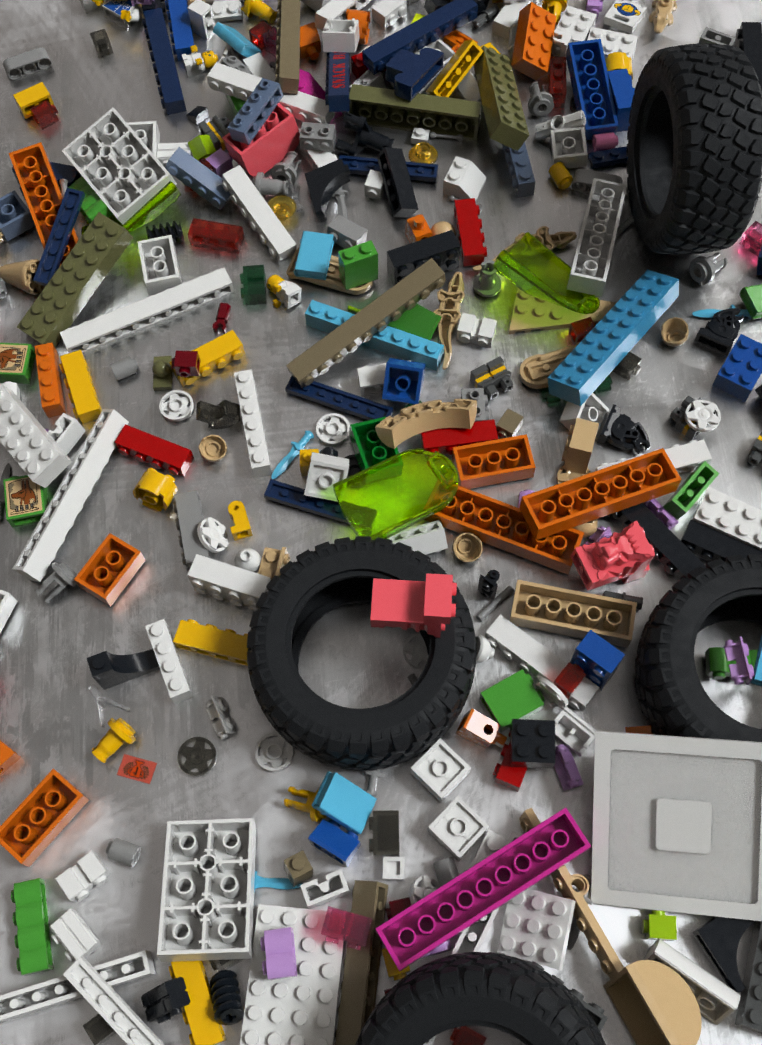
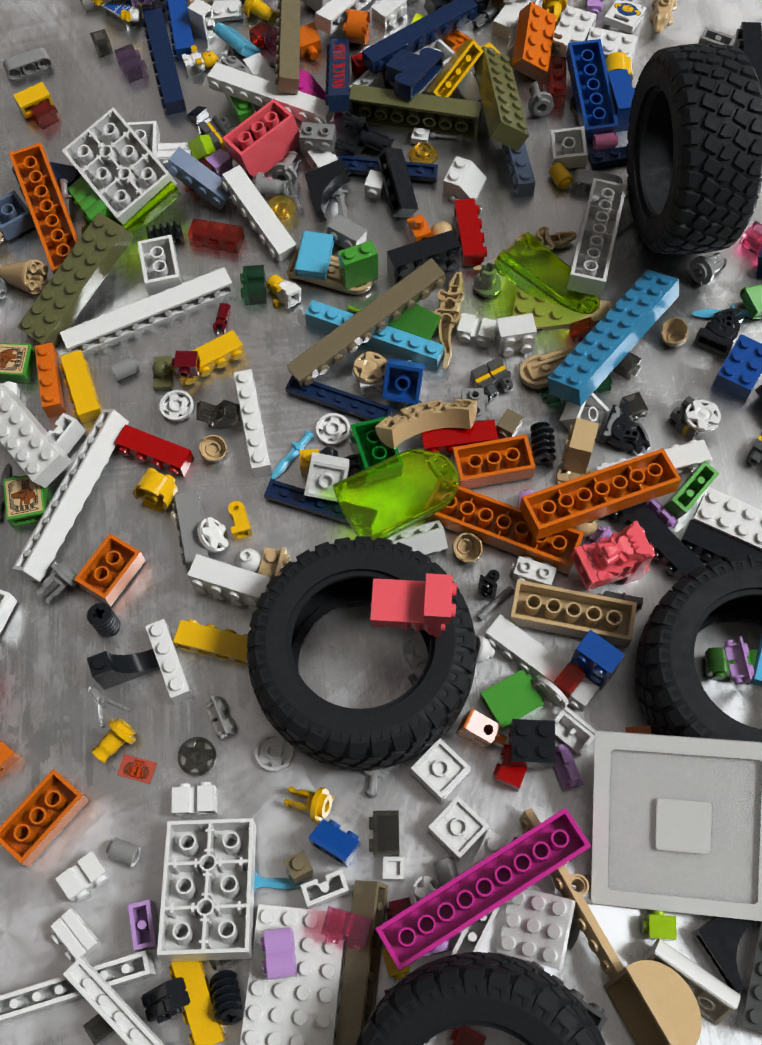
(33, 927): bright green brick -> none
(59, 236): dark blue plate -> none
(103, 619): none -> black piece
(131, 63): none -> clear purple brick
(143, 925): none -> lavender brick
(194, 800): none -> white brick
(255, 111): sand blue brick -> none
(340, 35): white container -> none
(344, 802): medium azure piece -> none
(370, 367): none -> tan wheel
(515, 335): none -> white brick
(533, 571): none -> white brick
(542, 442): none -> black piece
(568, 121): white piece -> none
(634, 407): none -> clear smoke brick

